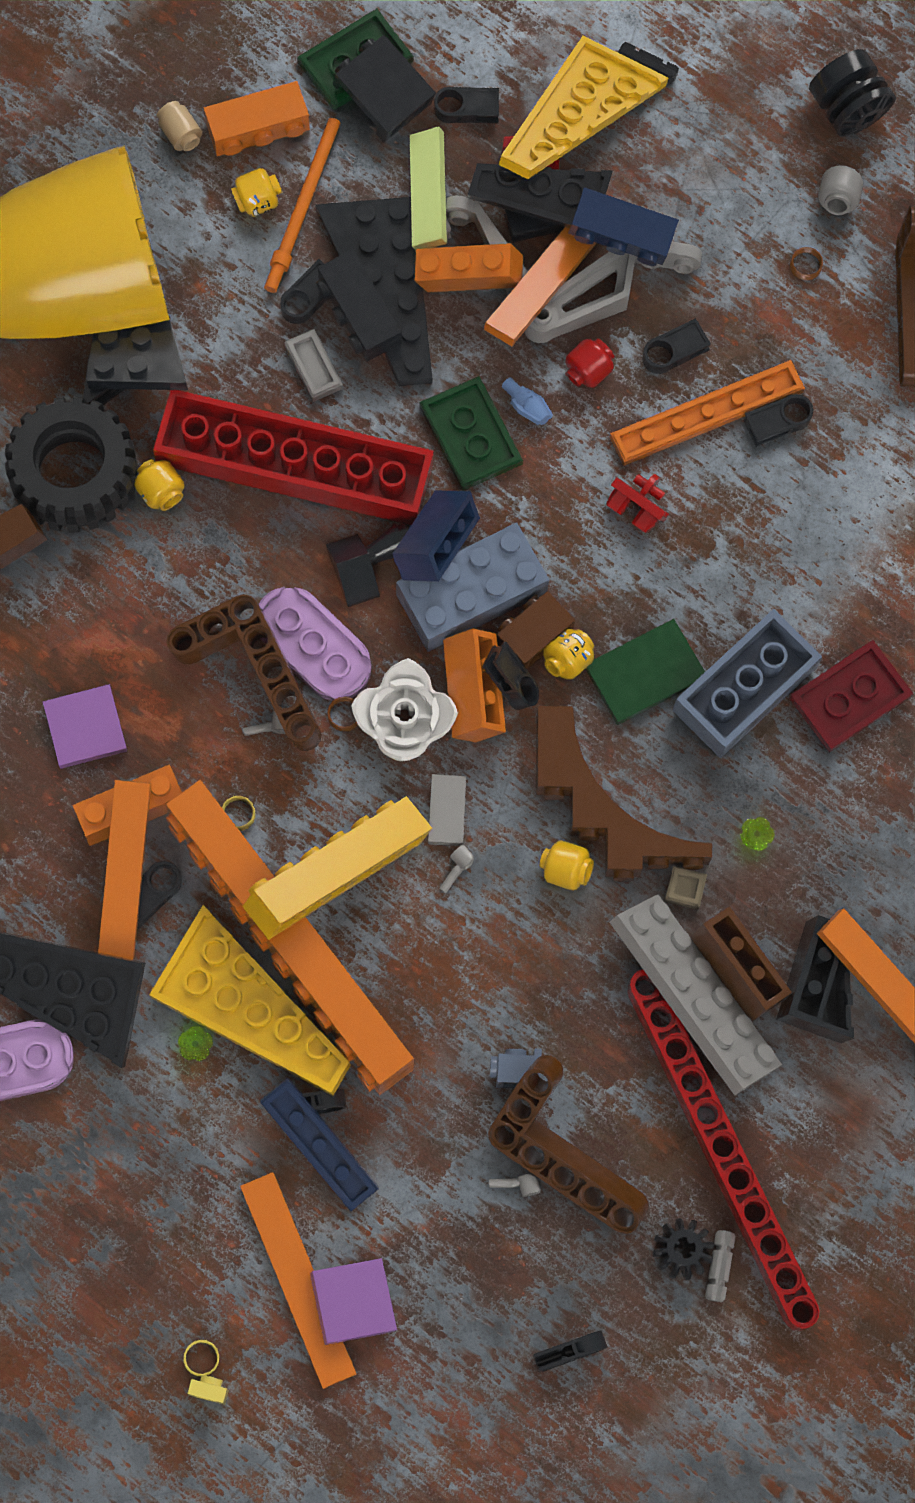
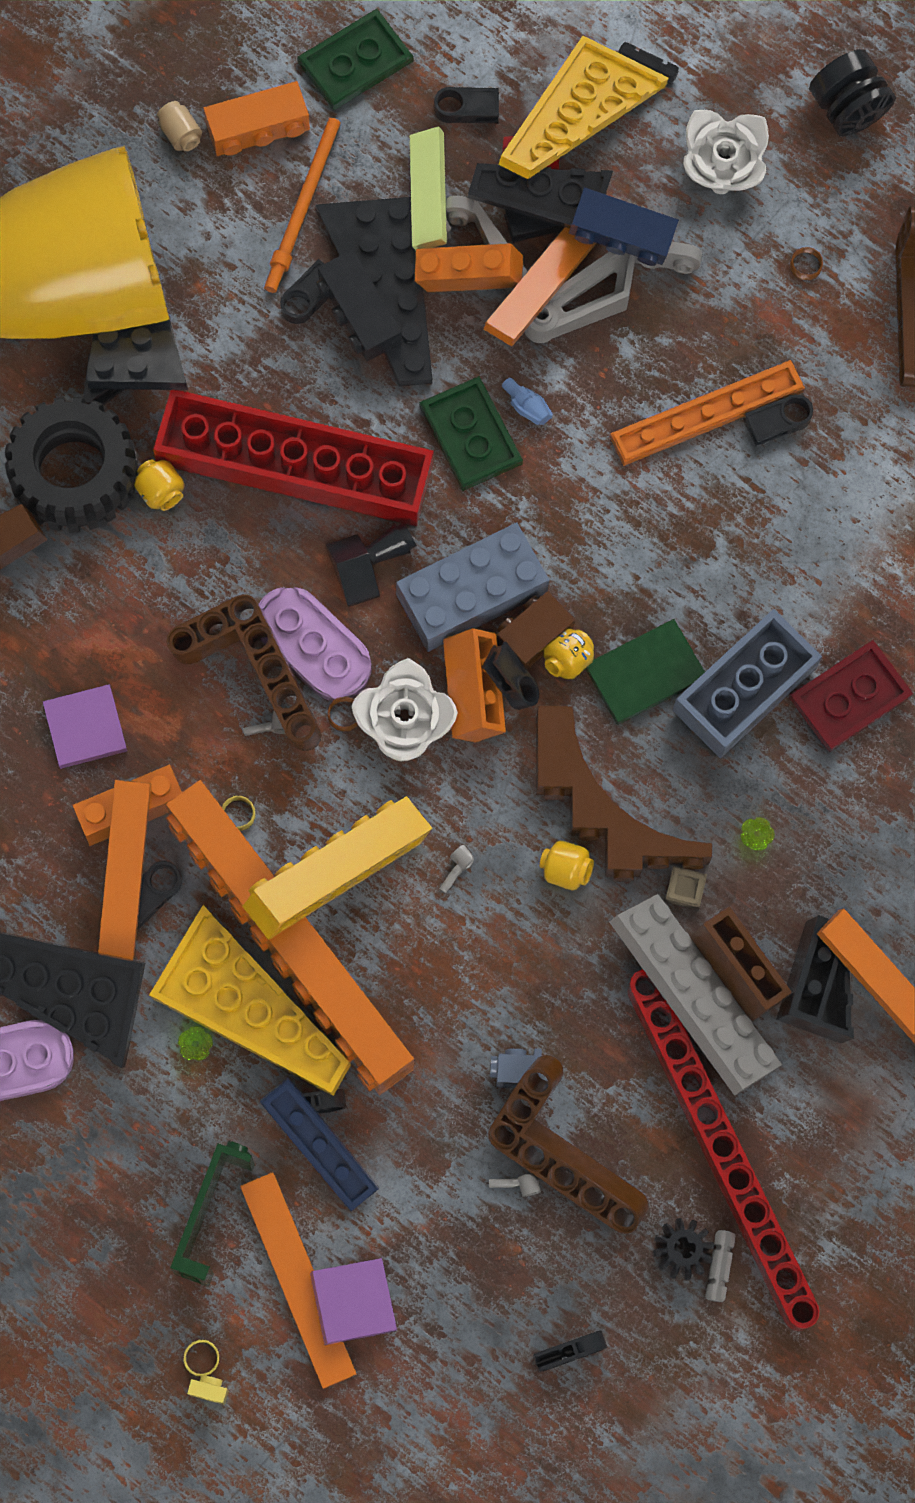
(183, 1266): none -> dark green panel
(256, 192): yellow head -> none
(313, 365): light grey tile -> none
(384, 86): black panel -> none
(436, 535): dark blue brick -> none
(447, 810): light grey tile -> none
(589, 363): red head -> none
(625, 494): red hips -> none
(681, 342): black piece -> none
(741, 139): none -> white brick
(840, 190): light grey head -> none

